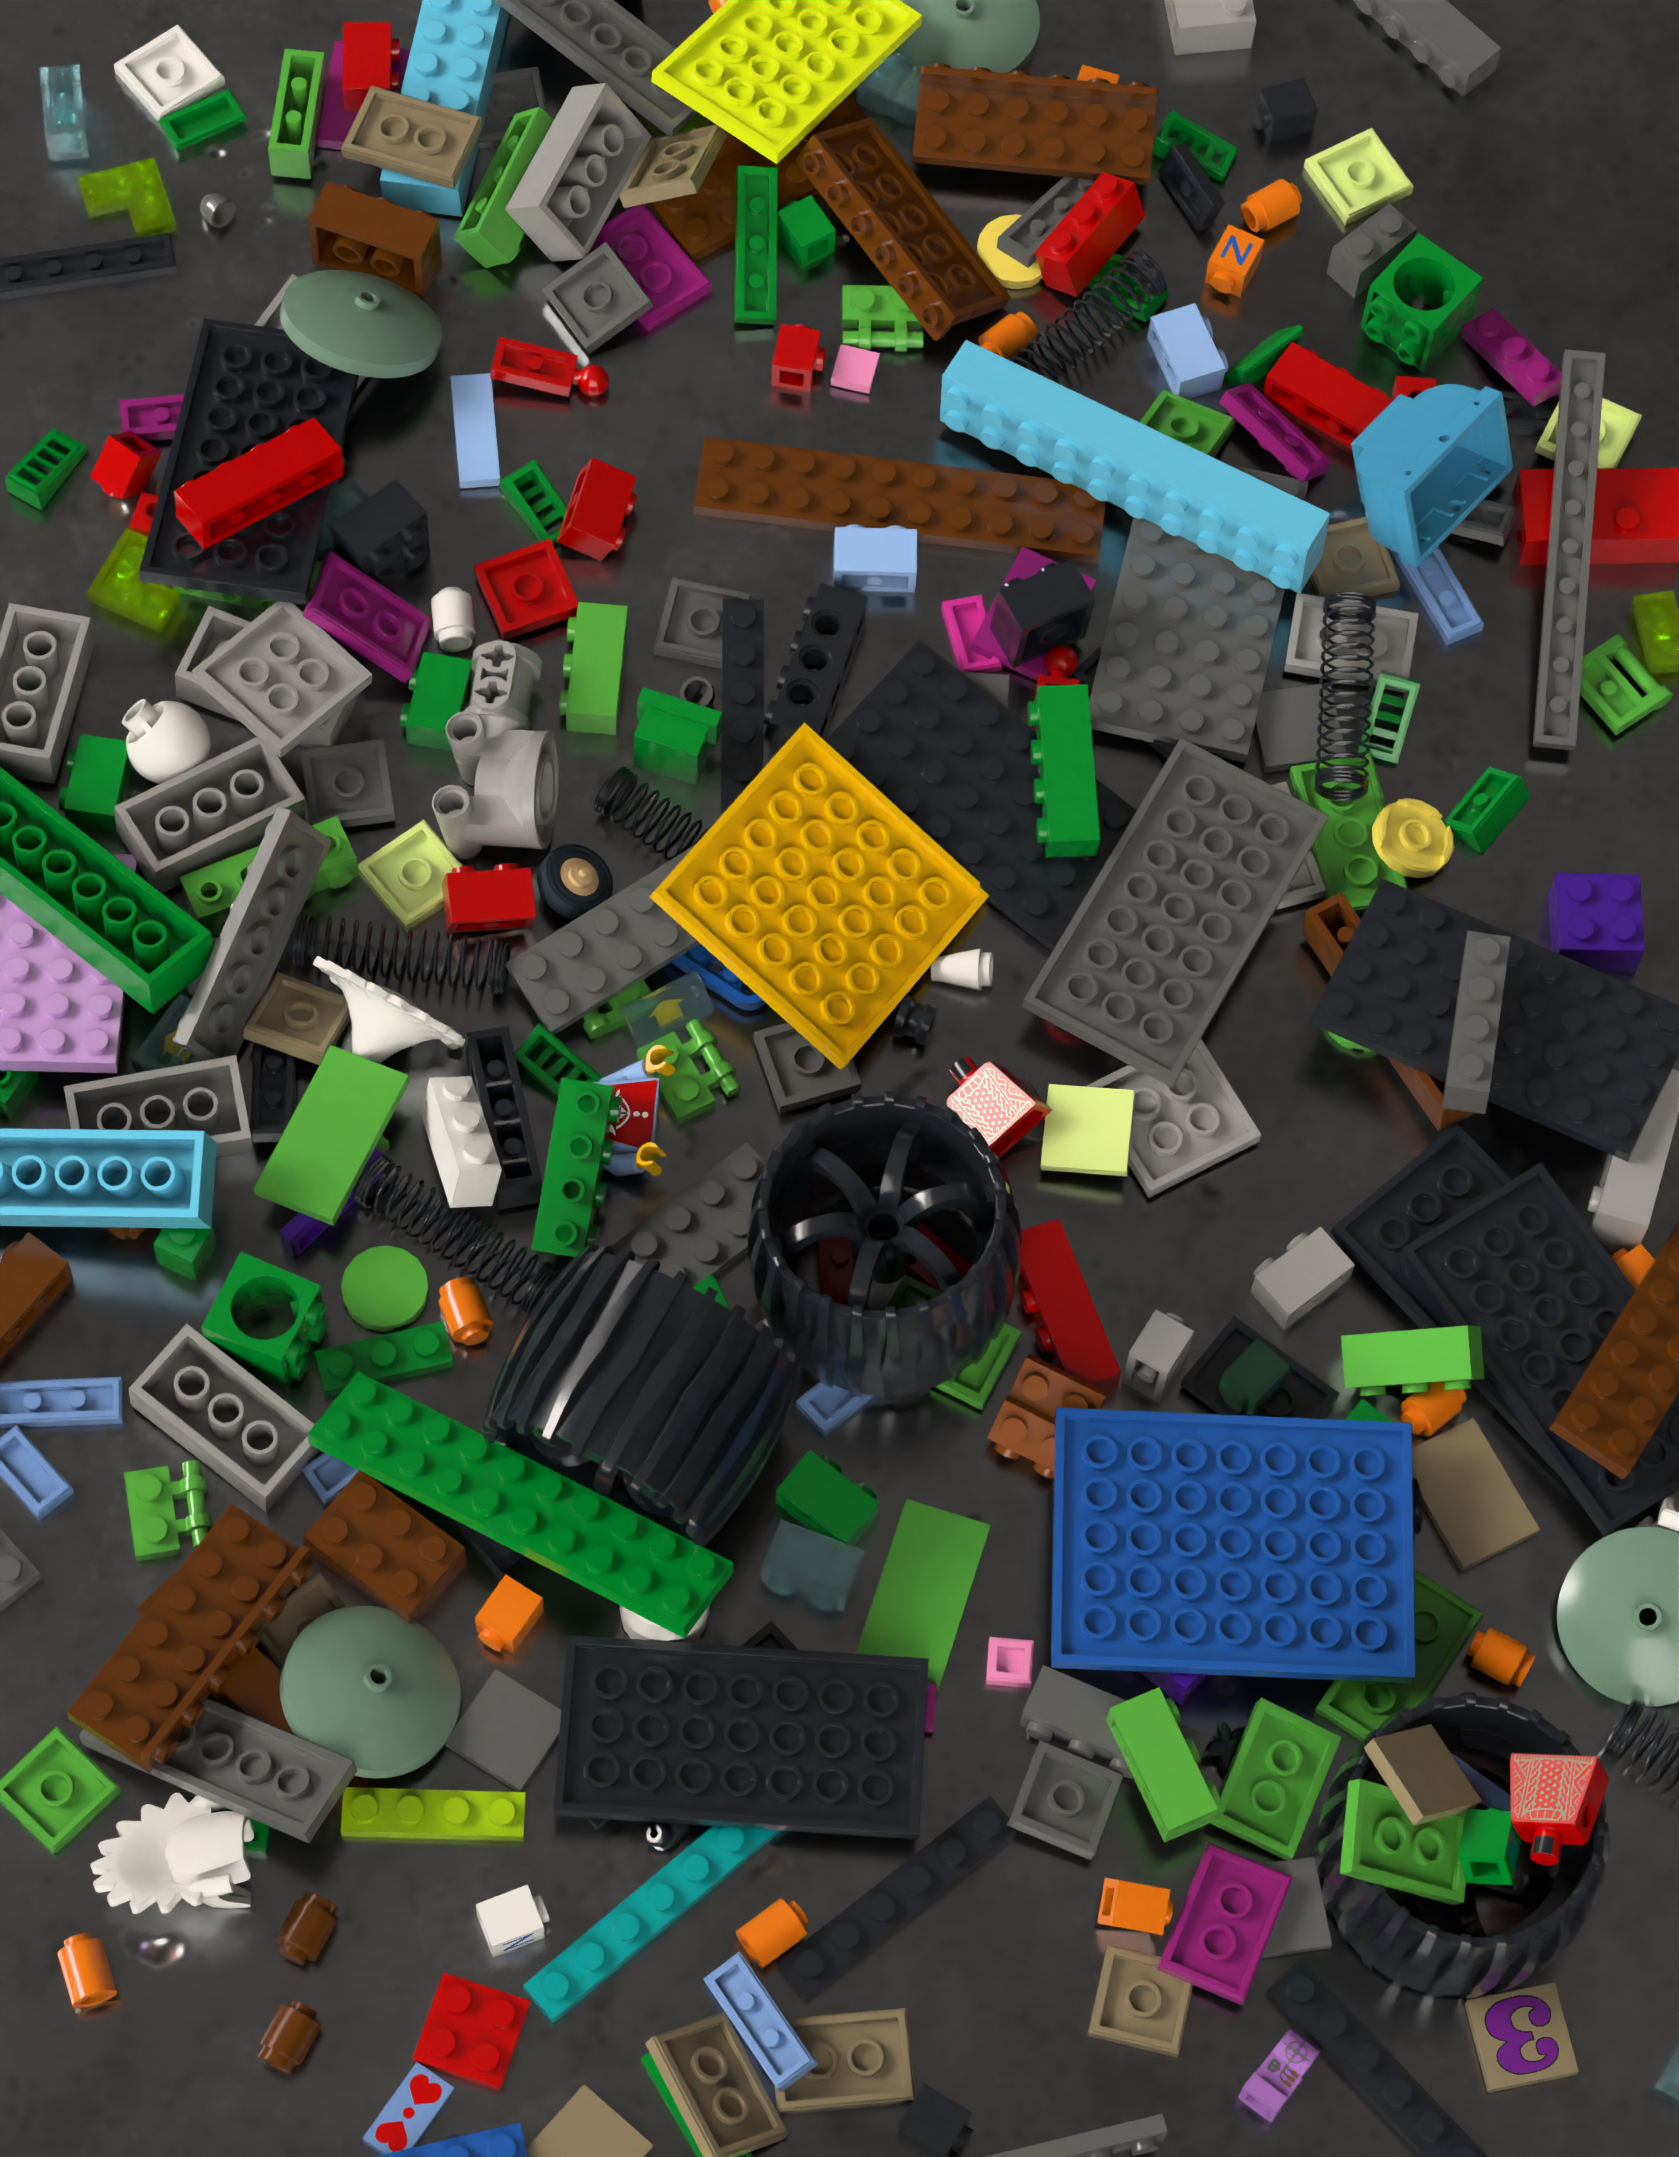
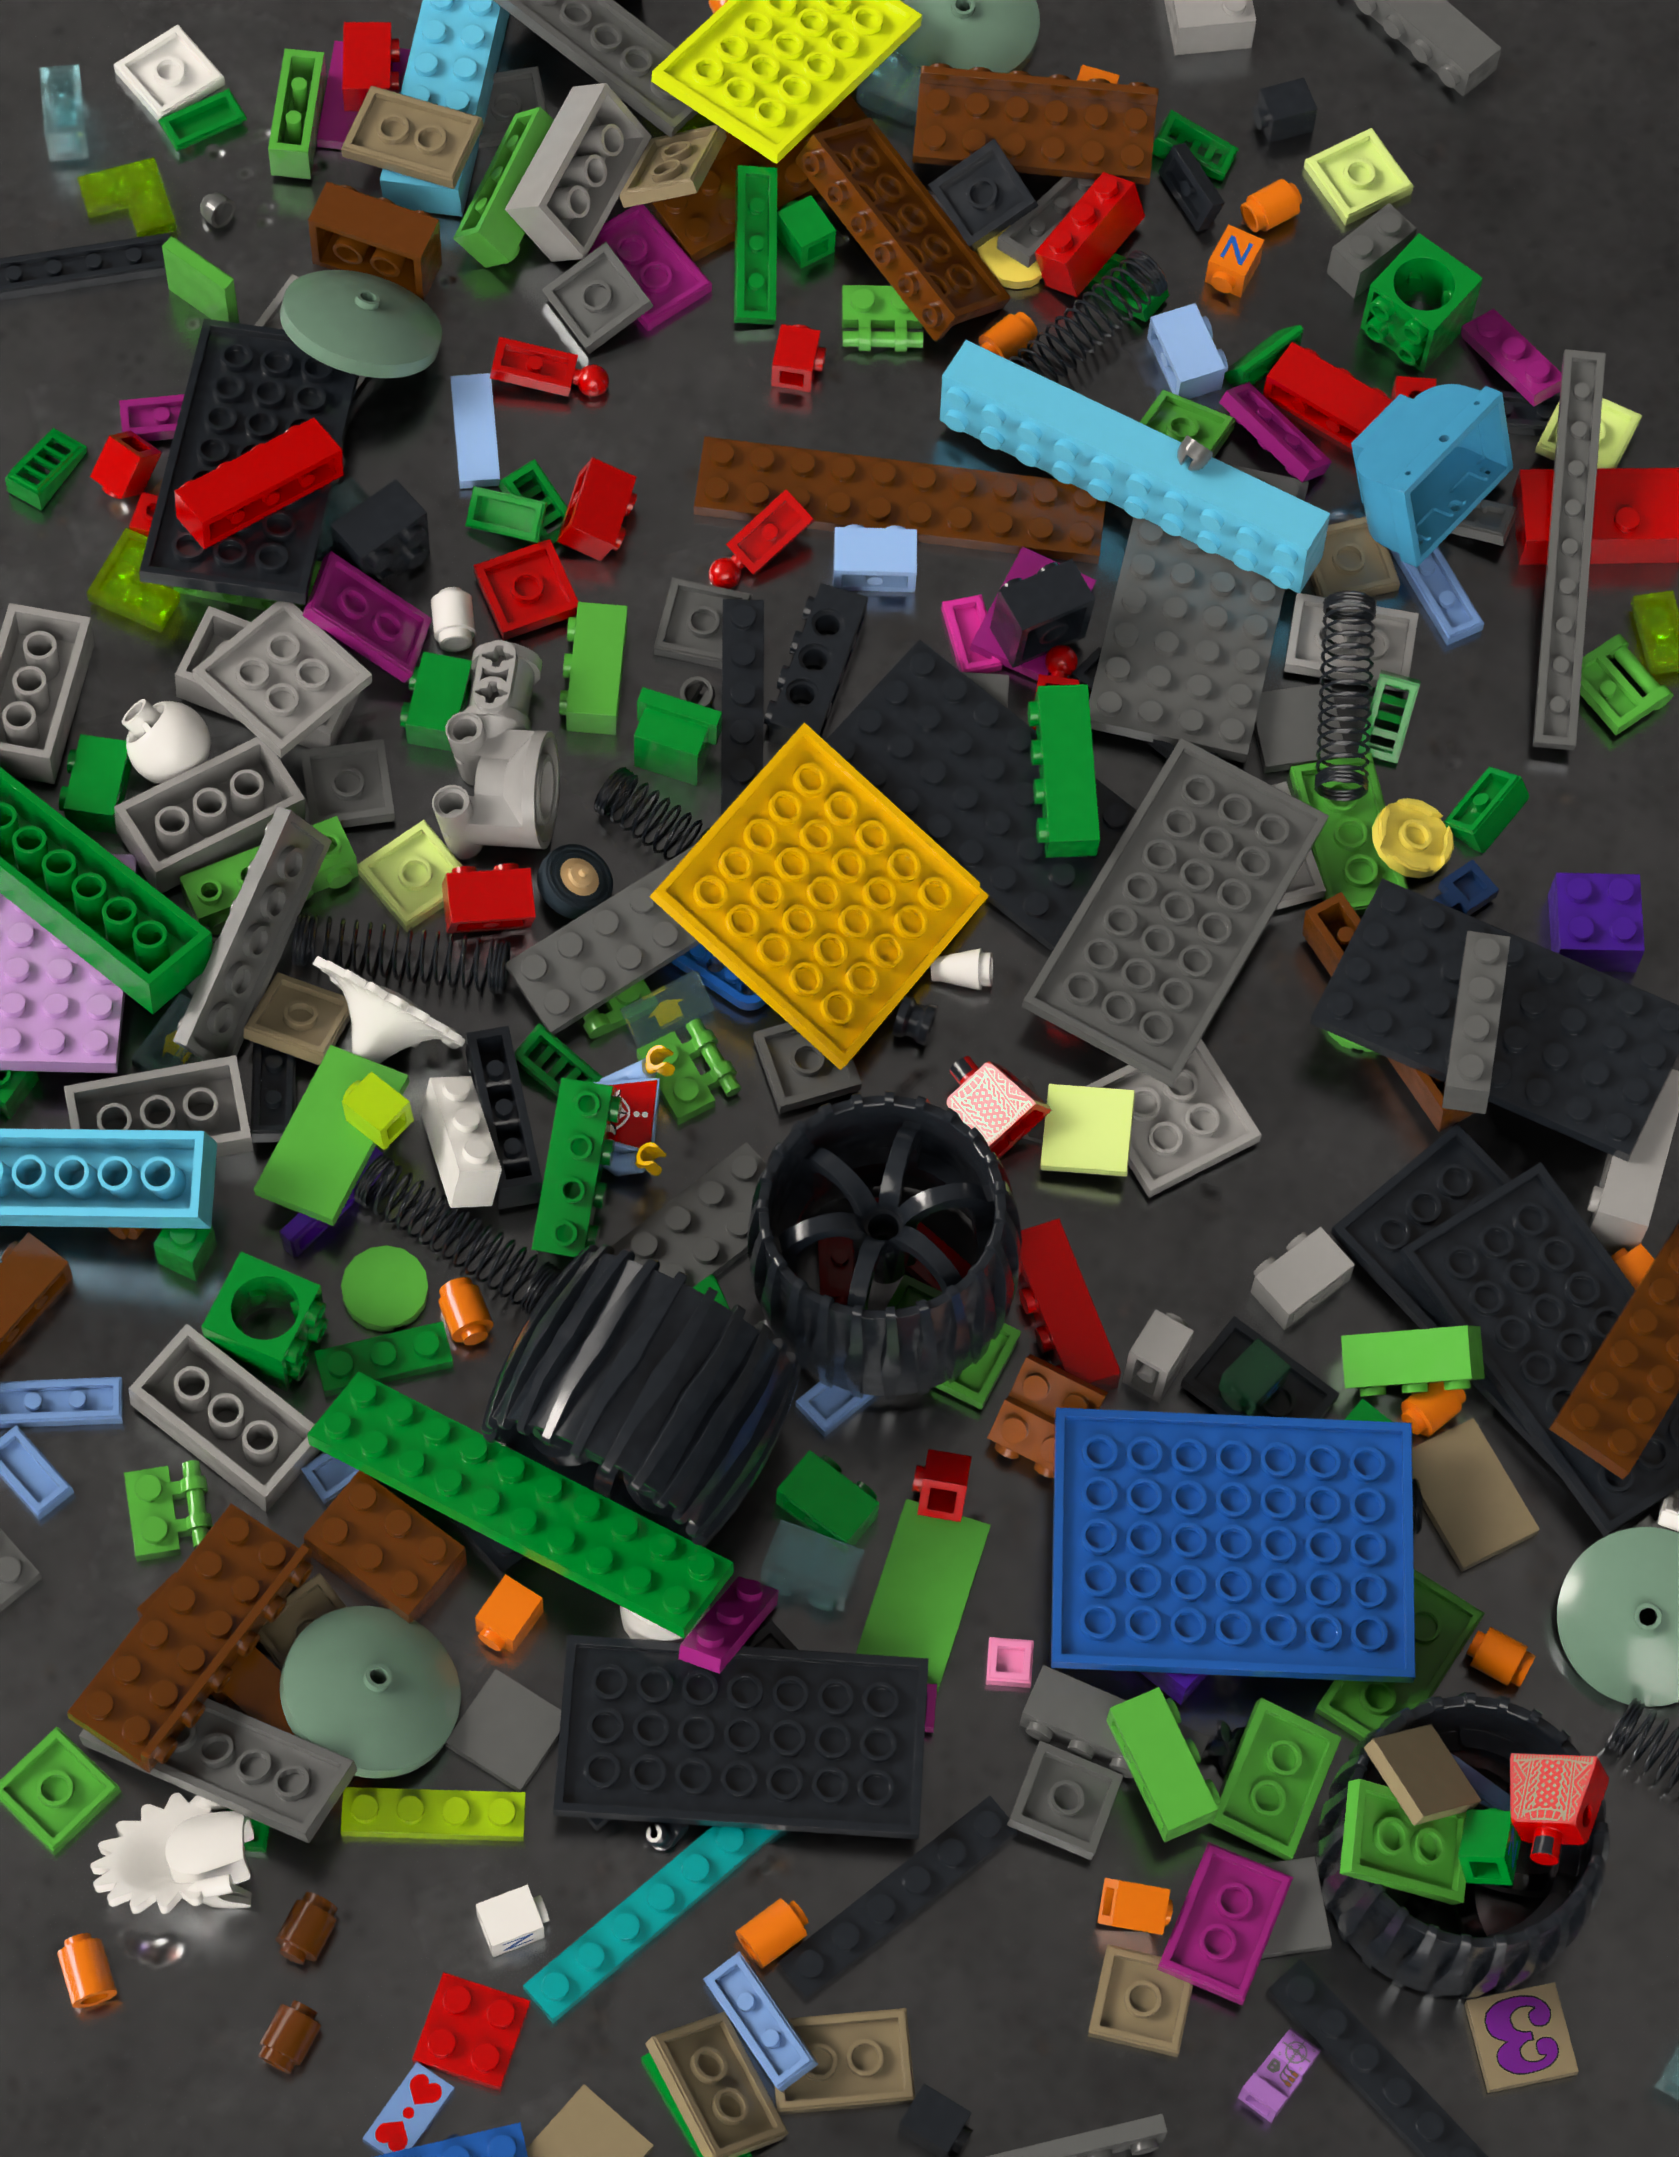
(199, 282): none -> bright green tile
(377, 1110): none -> lime brick
(506, 514): none -> green tile
(728, 1624): none -> magenta plate
(761, 540): none -> red plate
(855, 369): bright pink tile -> none
(942, 1485): none -> red brick
(983, 195): none -> black plate
(1194, 450): none -> dark grey hinge
(1467, 889): none -> dark blue plate

